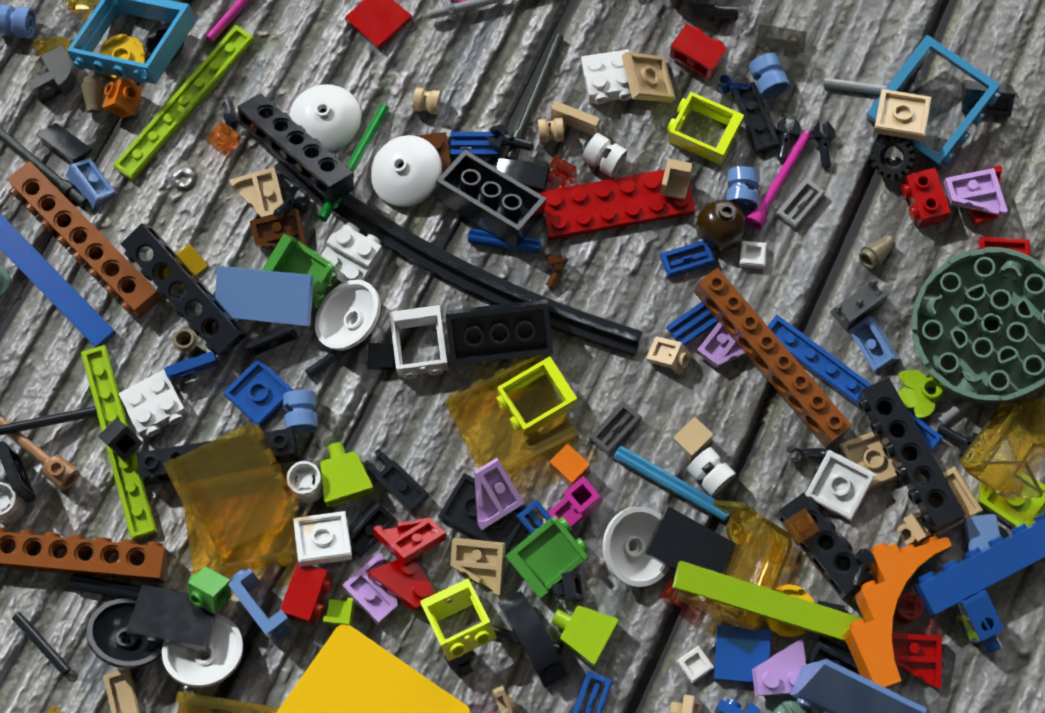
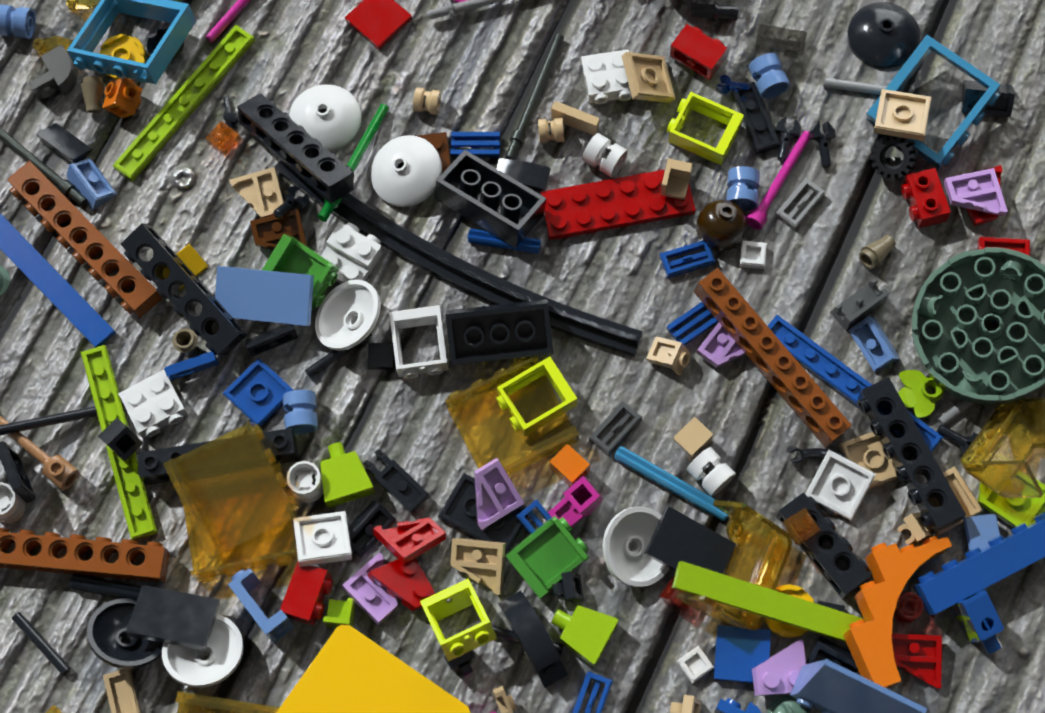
(209, 589): bright green brick -> none
(506, 139): black bar -> none
(556, 264): reddish brown plate -> none
(562, 169): clear red tile -> none
(865, 559): black hand -> none
(883, 46): none -> black dish

